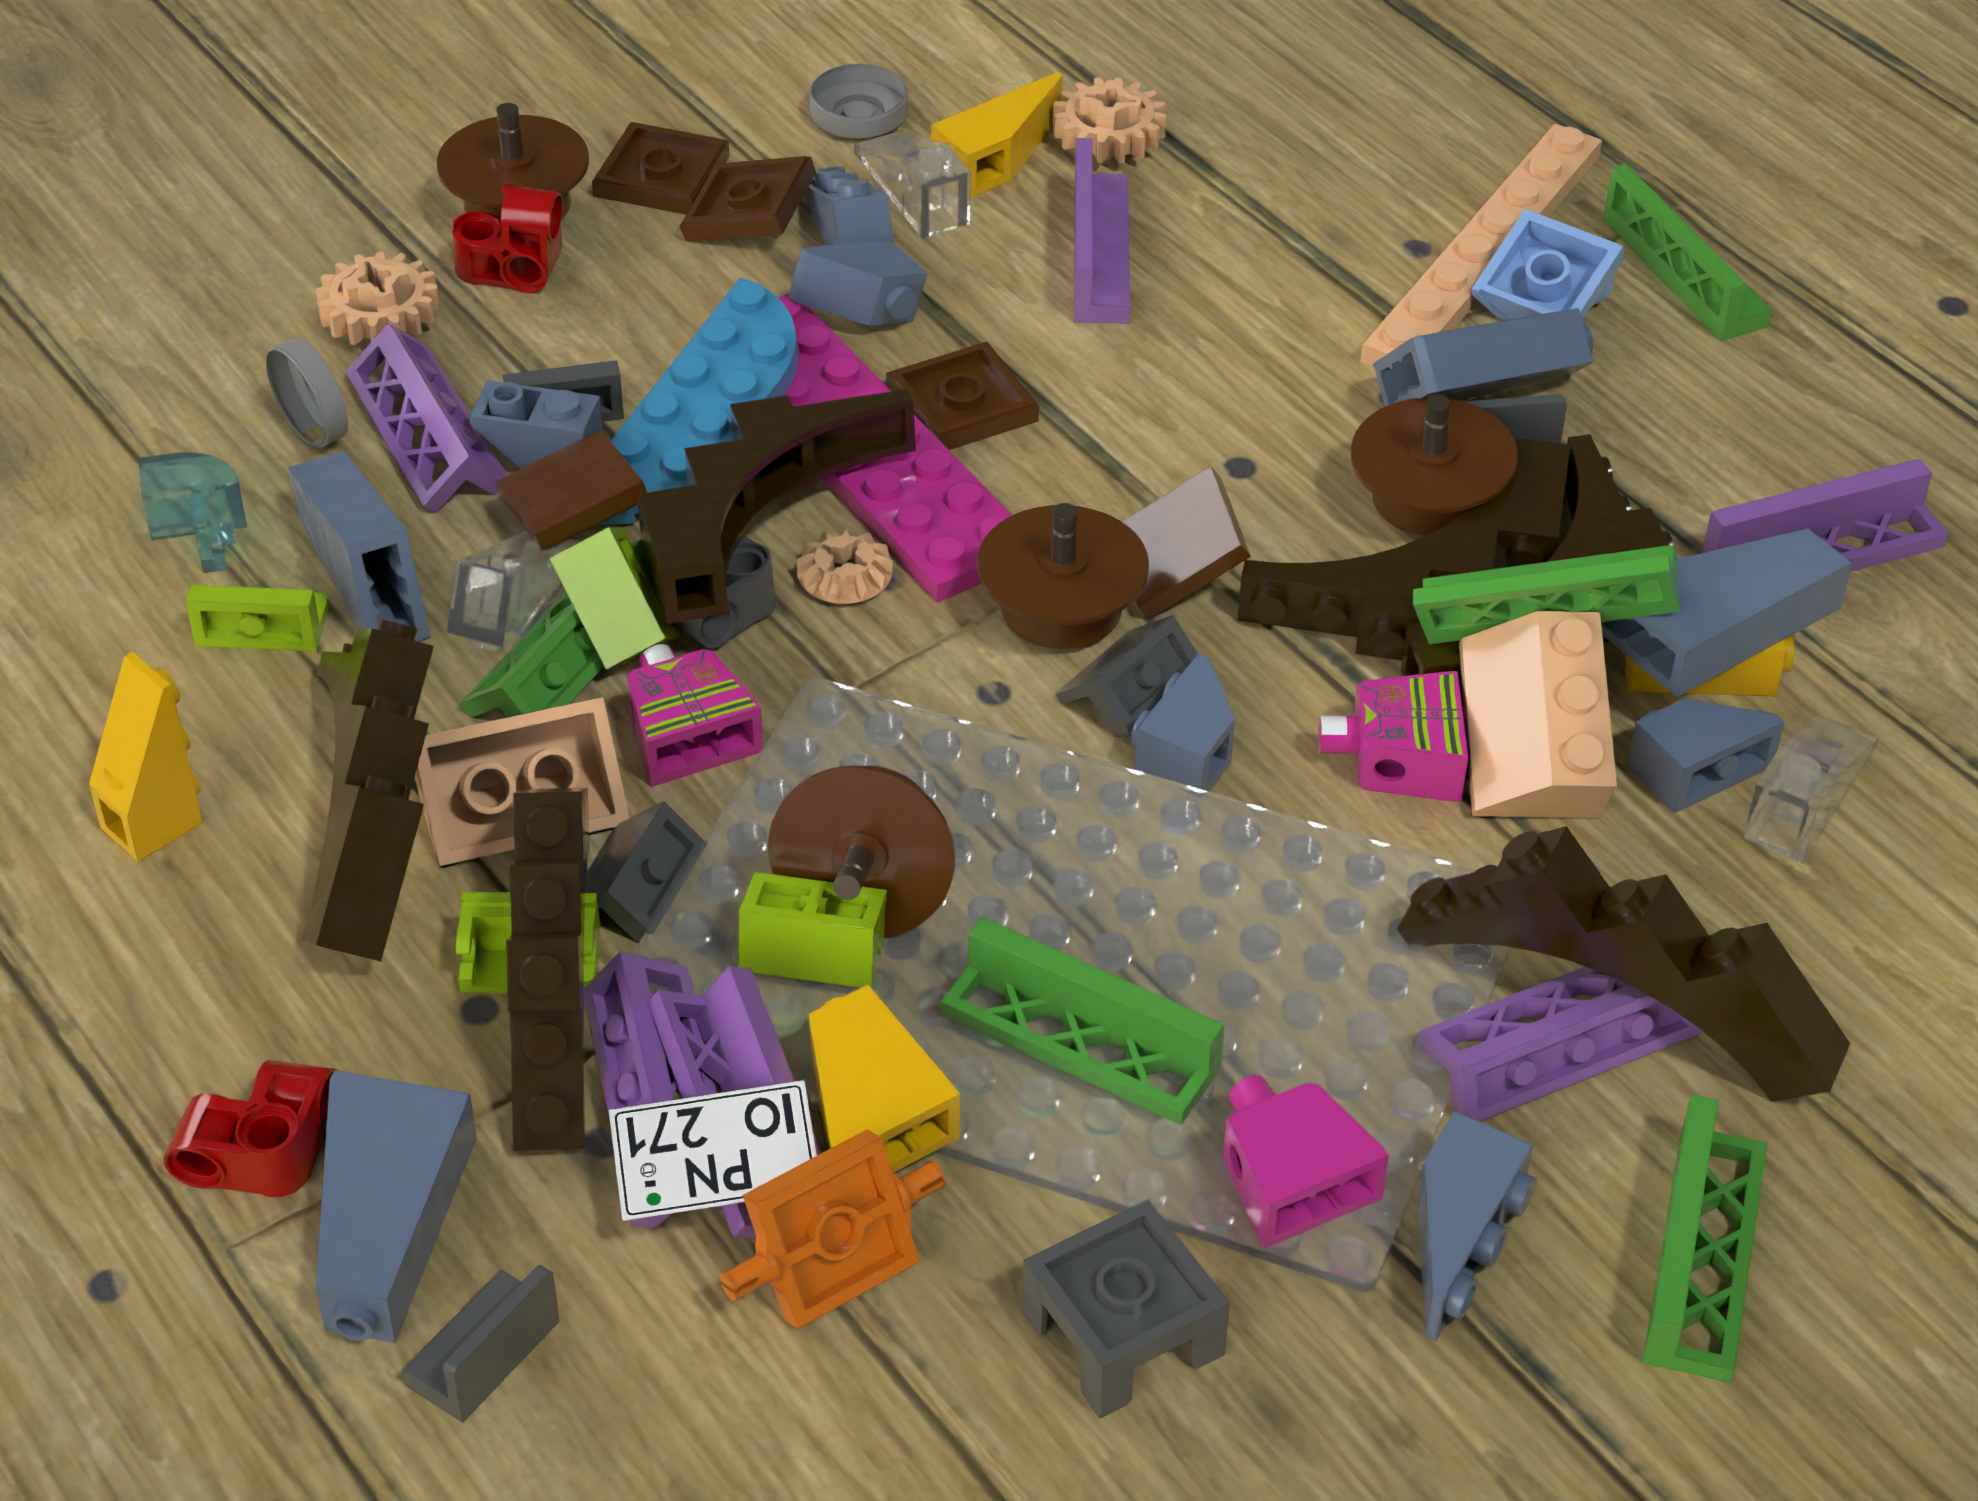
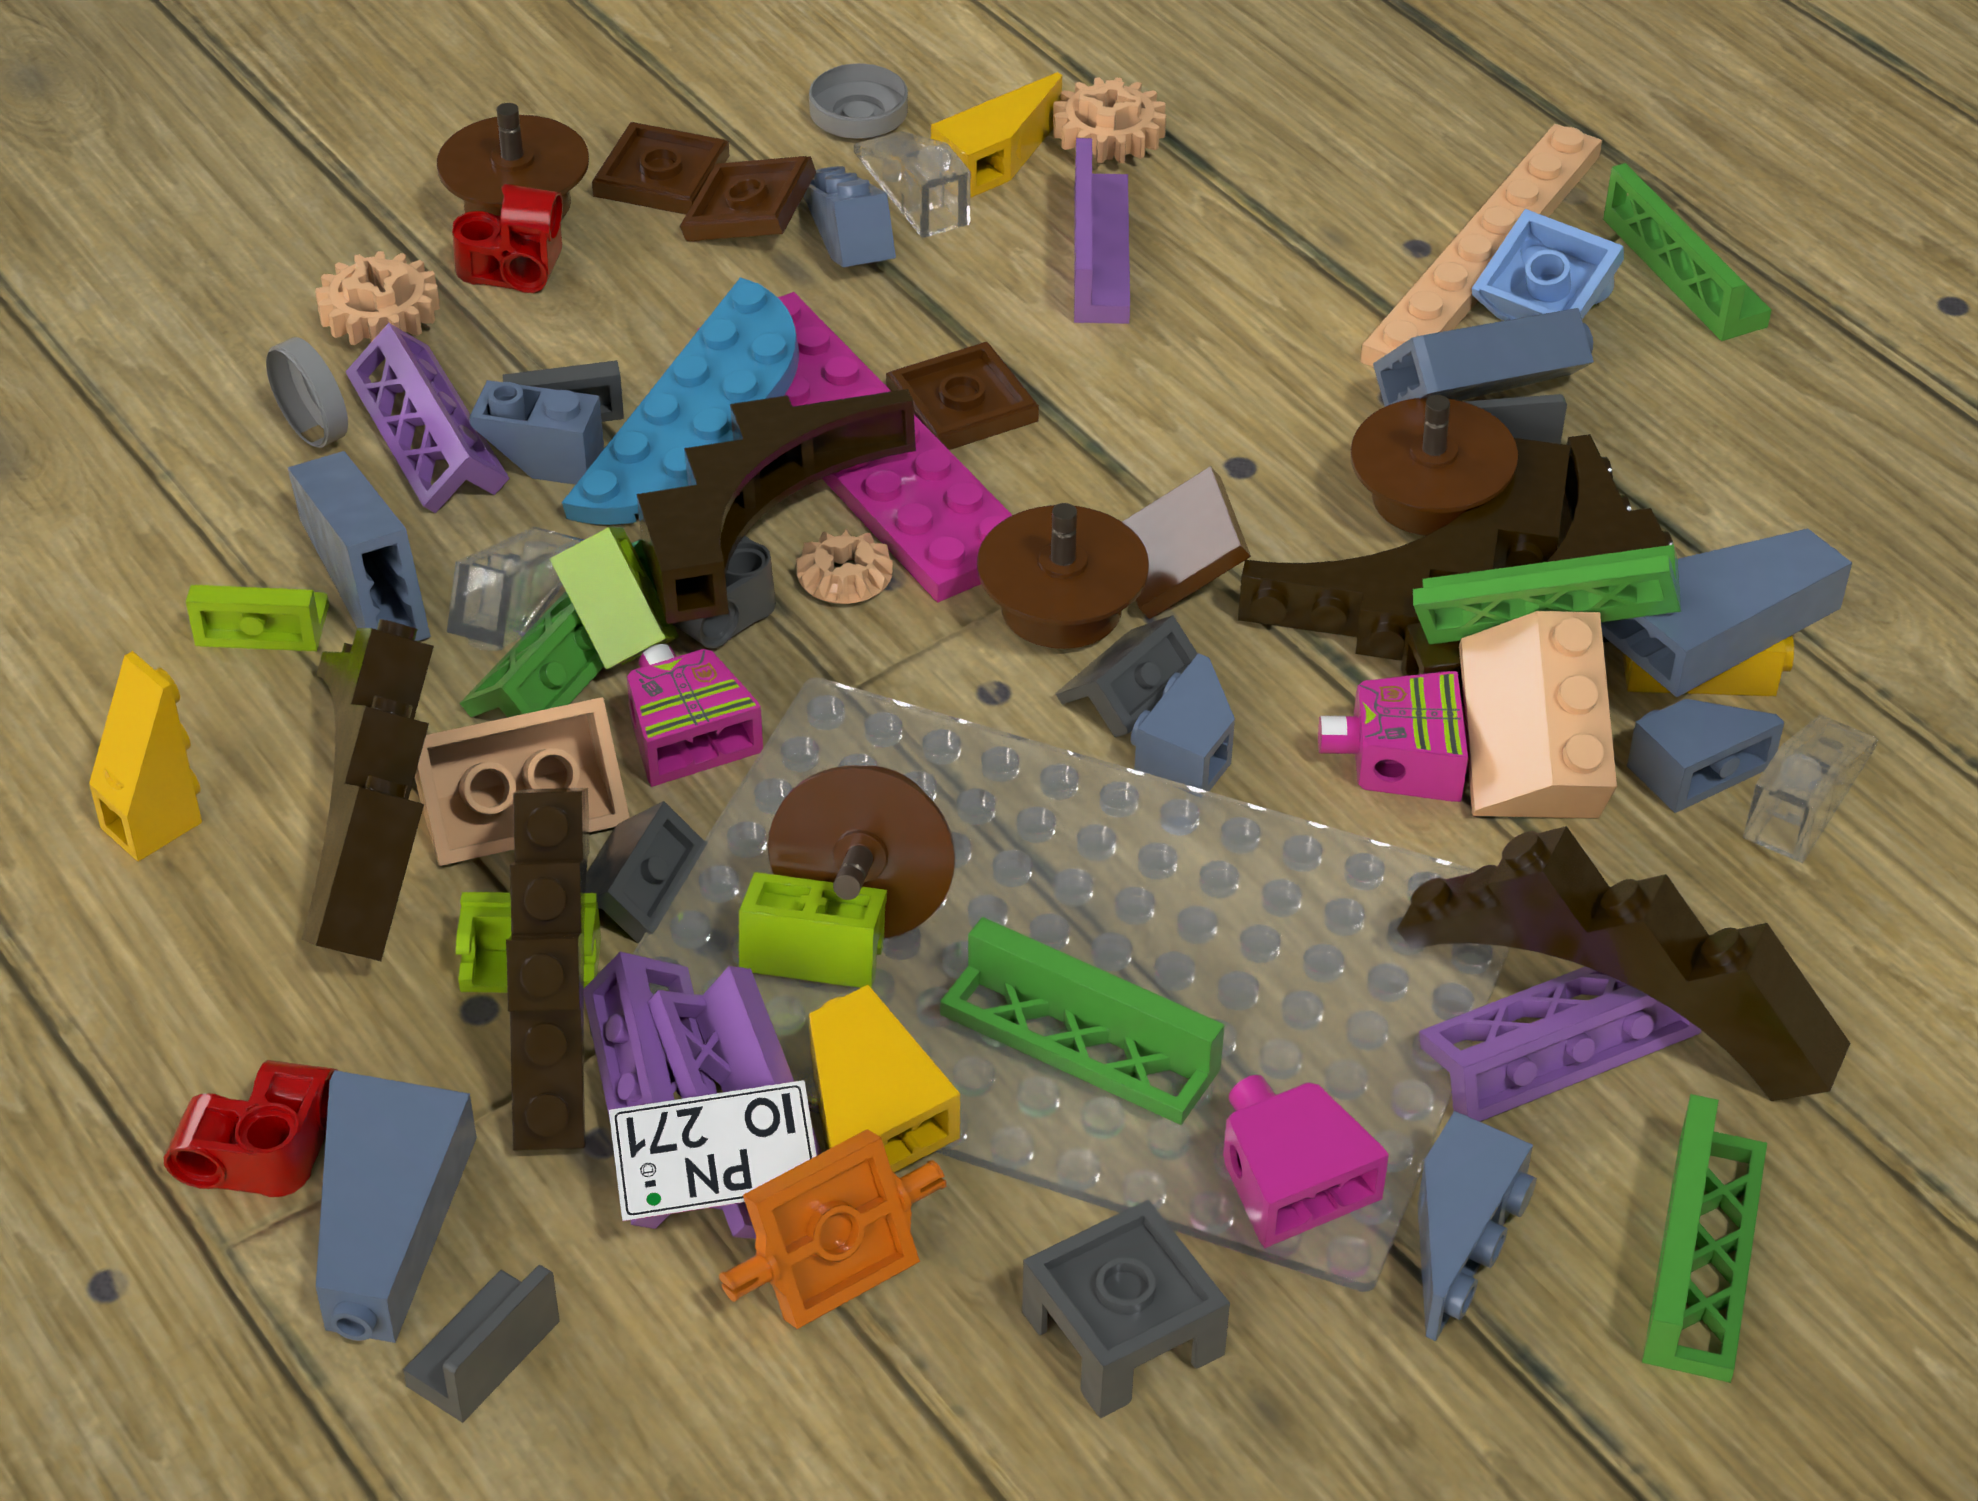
(193, 497): clear light blue brick -> none
(571, 490): reddish brown tile -> none
(859, 282): sand blue slope -> none
(1842, 508): medium lavender fence -> none

